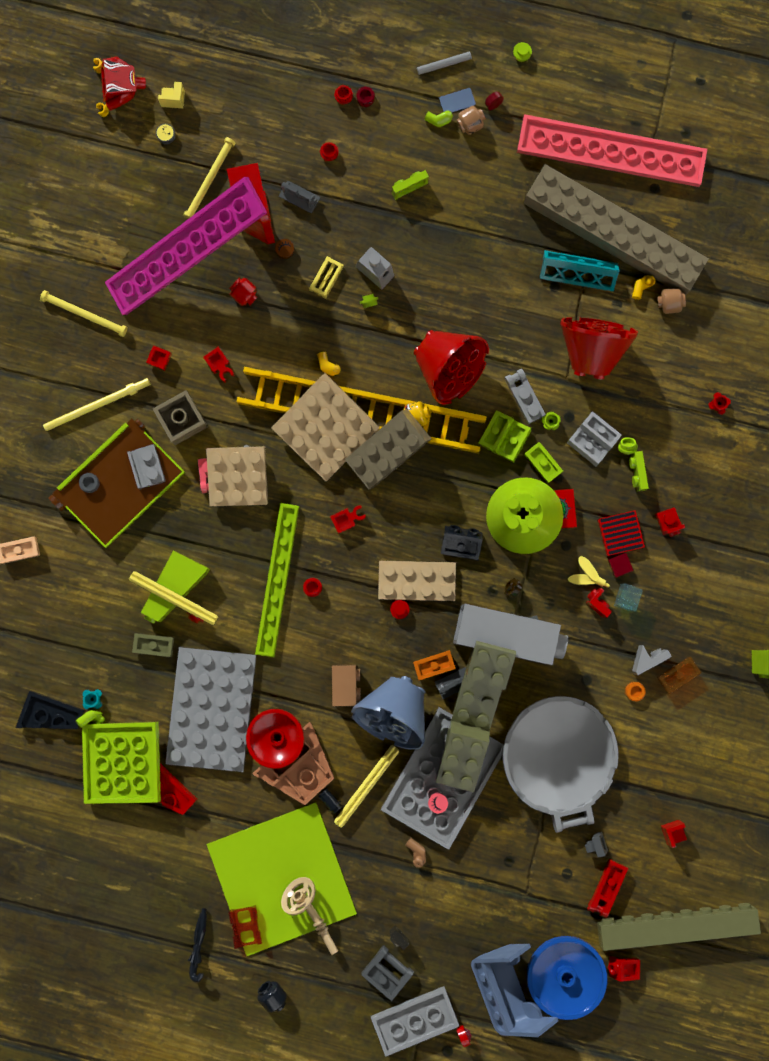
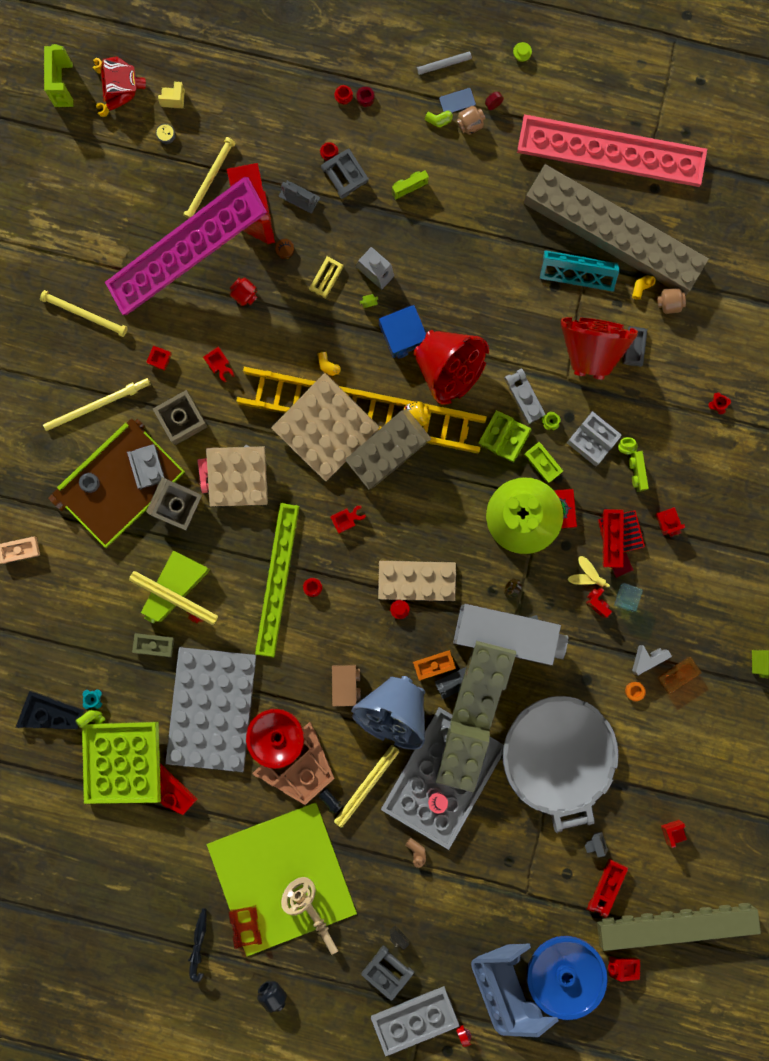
(54, 60): none -> lime panel
(173, 503): none -> dark tan brick
(350, 170): none -> dark grey plate
(402, 331): none -> blue piece
(462, 542): black bracket -> none
(613, 538): none -> red plate
(635, 353): none -> dark grey tile

